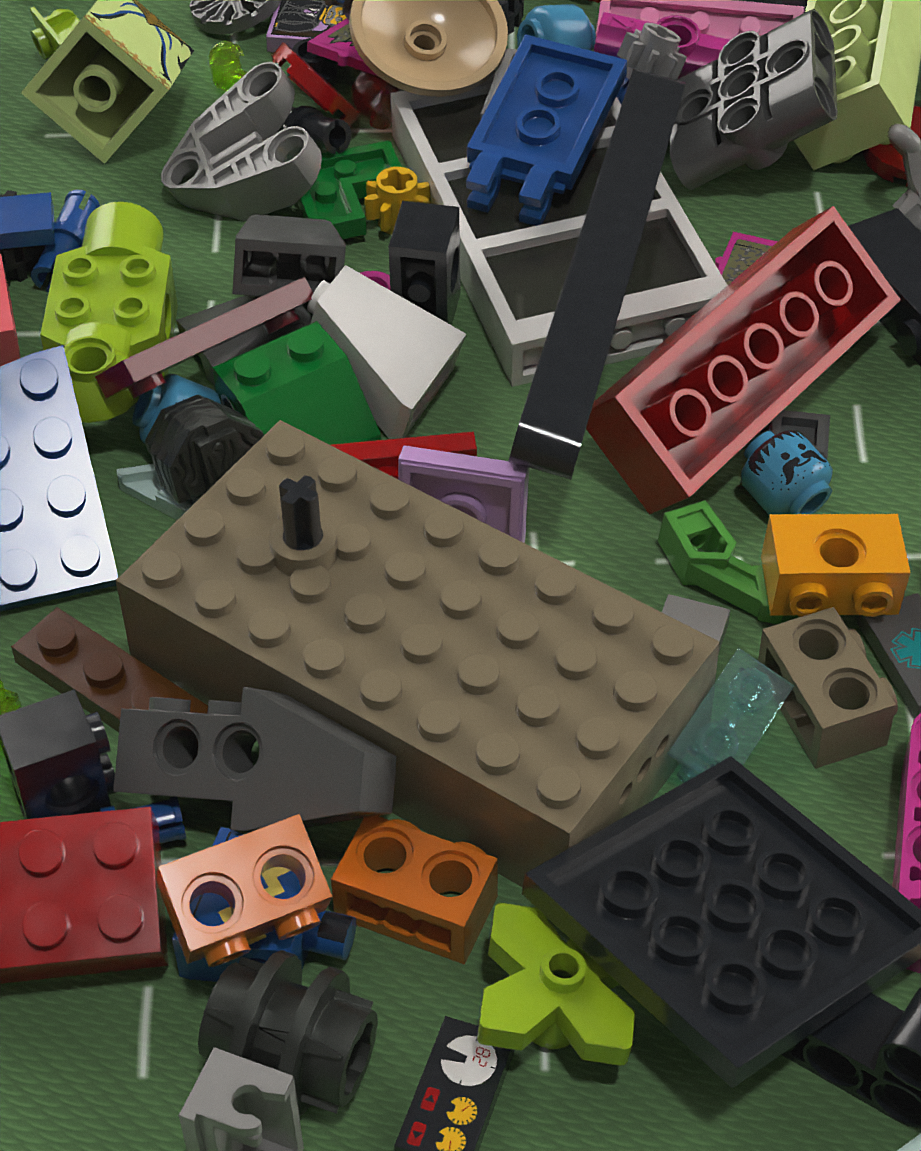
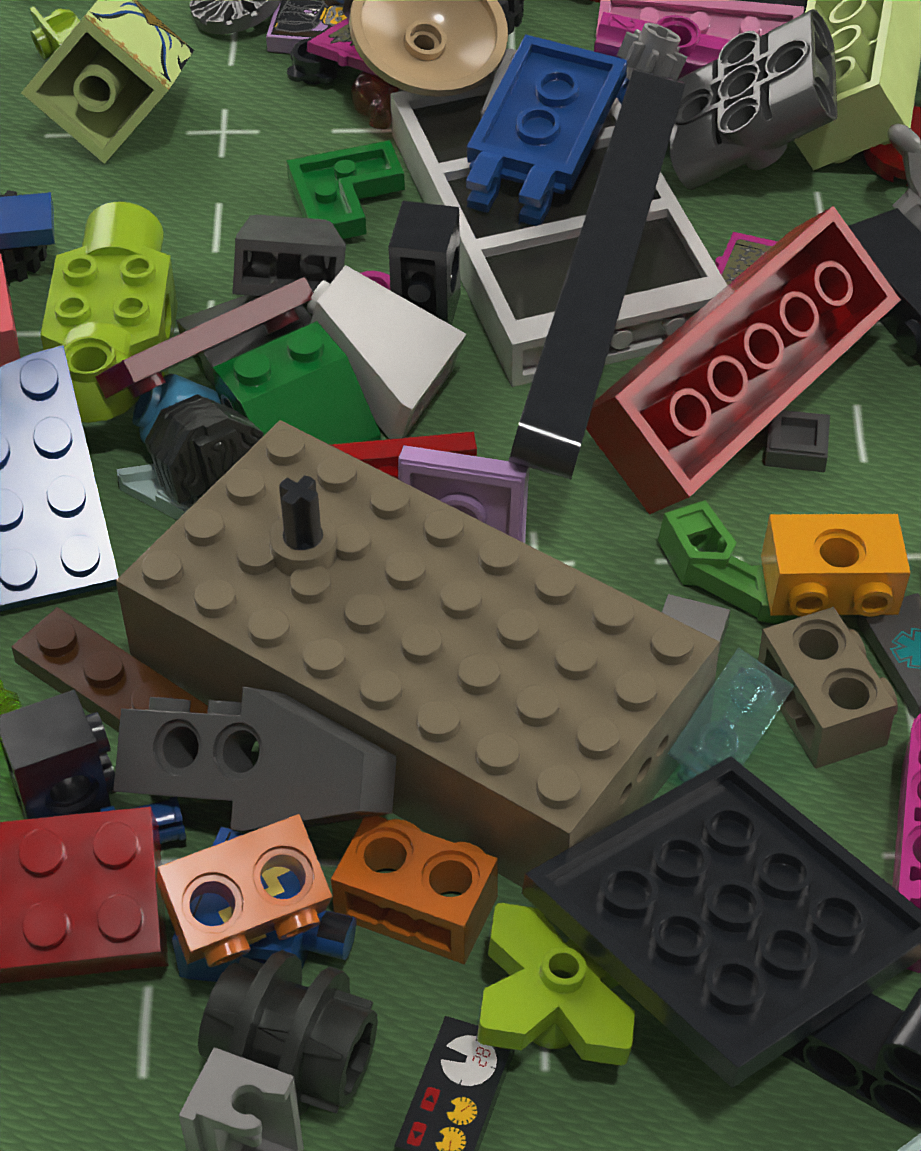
(68, 233): blue pin -> none
(225, 64): clear neon green arm -> none
(234, 156): light grey connector -> none
(314, 84): red tile -> none
(326, 132): black pin -> none
(389, 191): yellow gear -> none
(560, 24): dark azure head -> none
(786, 473): dark azure head -> none

